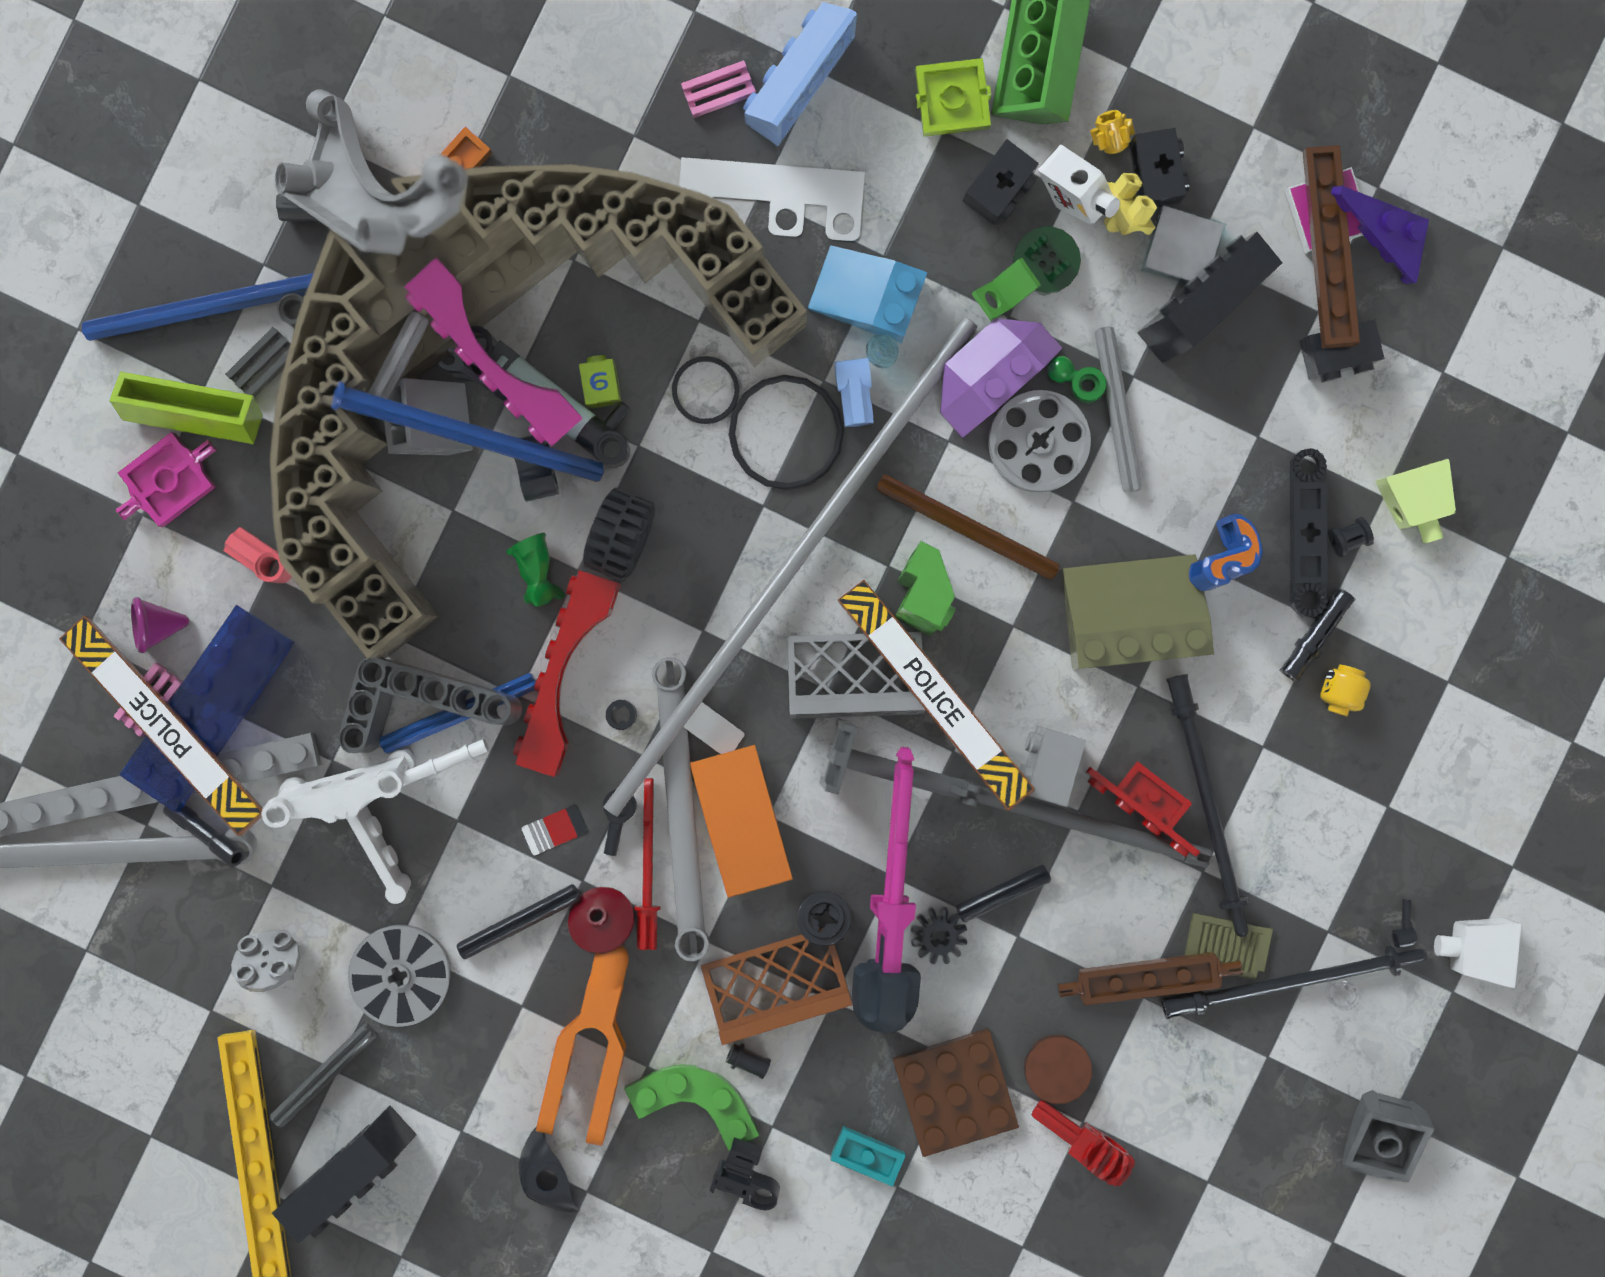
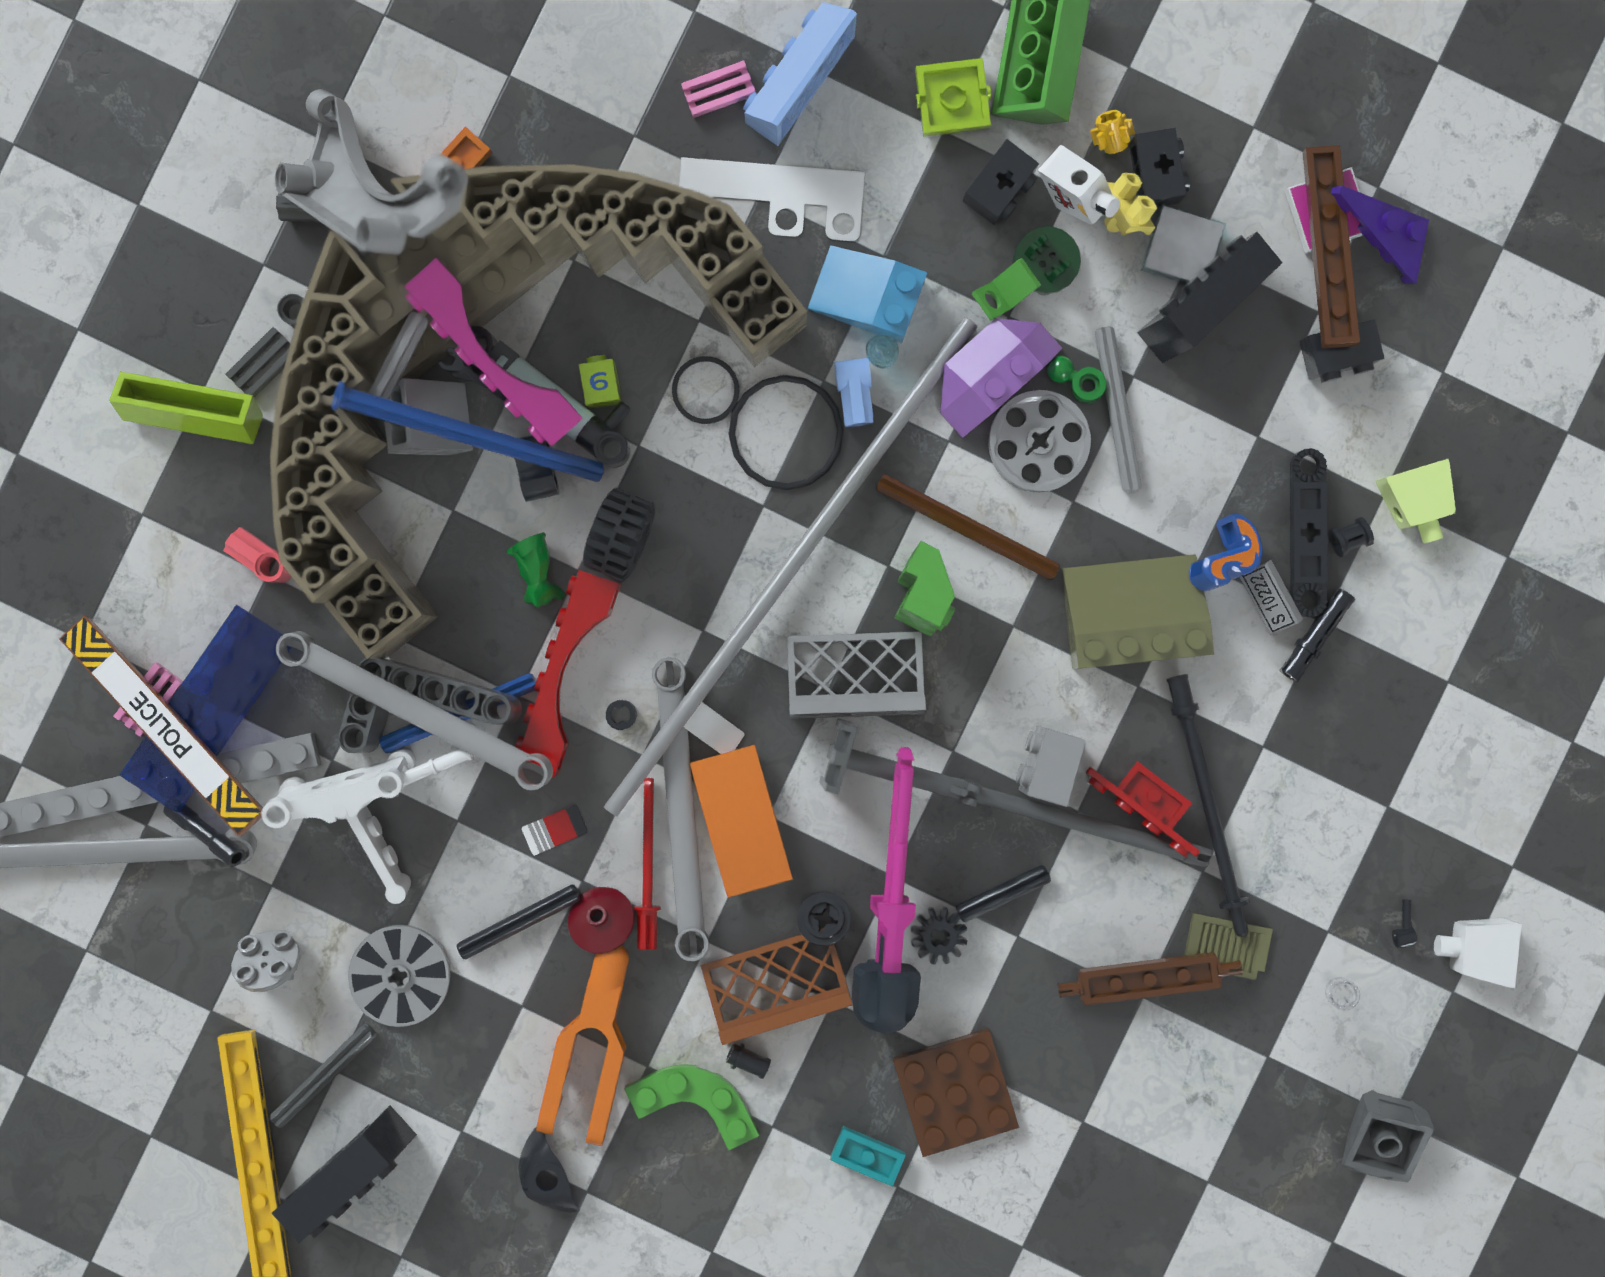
(153, 623): magenta hat -> none
(166, 479): dark pink plate -> none
(195, 308): blue axle -> none
(414, 709): none -> light grey piece
(616, 824): black plate -> none
(737, 1175): black piece -> none
(936, 696): tile -> none
(1058, 1069): copper tile -> none
(1088, 1145): red gear -> none
(1199, 1001): black bar -> none
(1271, 598): none -> light grey tile
(1345, 690): yellow head -> none

